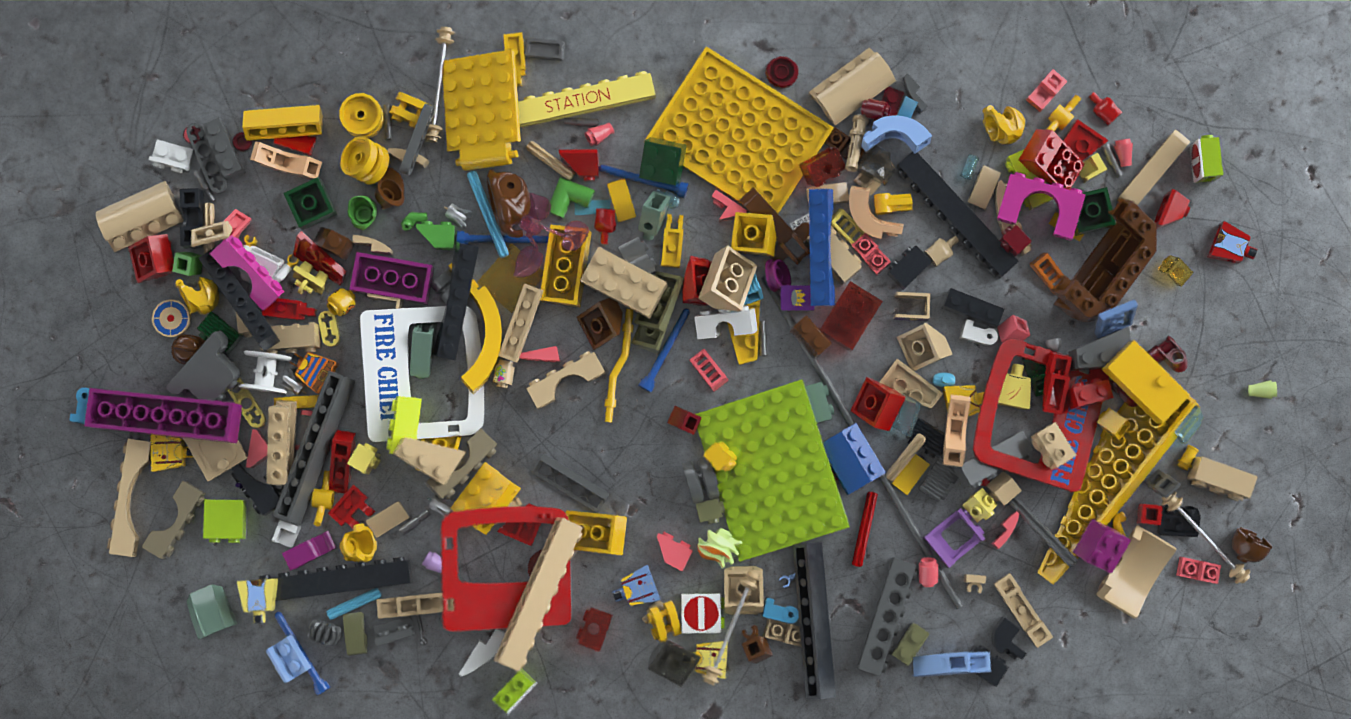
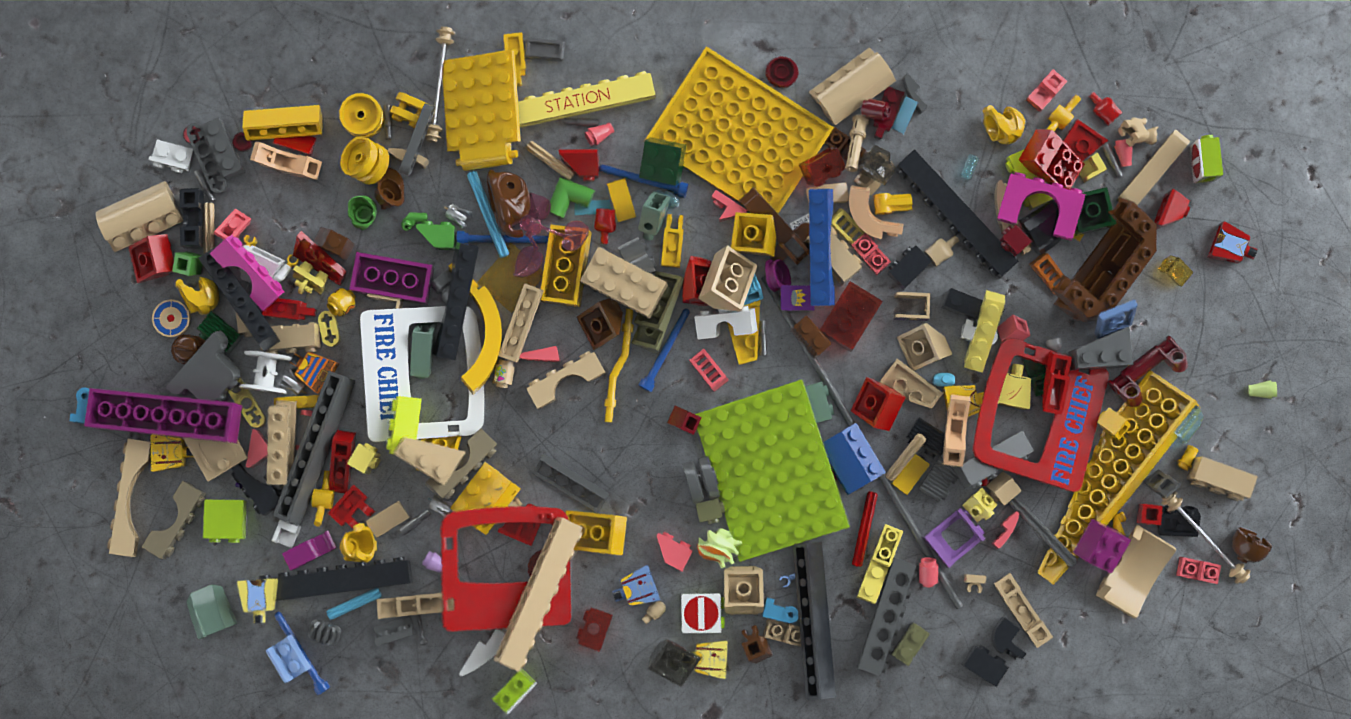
(210, 233): tan slope -> none
(310, 203): dark green brick -> none
(354, 633): olive slope -> none
(376, 246): tan slope -> none
(656, 617): yellow brick -> none
(721, 457): yellow brick -> none
(749, 583): axle -> none
(879, 564): none -> light yellow slope
(900, 128): light blue arch -> none
(907, 416): clear light blue piece -> none
(951, 664): light blue slope -> none
(984, 187): tan slope -> none
(985, 331): none -> light yellow arch
(1041, 226): none -> black slope
(1052, 446): tan brick -> none
(1089, 394): red brick -> none
(1137, 132): none -> tan animal
(1145, 382): yellow brick -> none

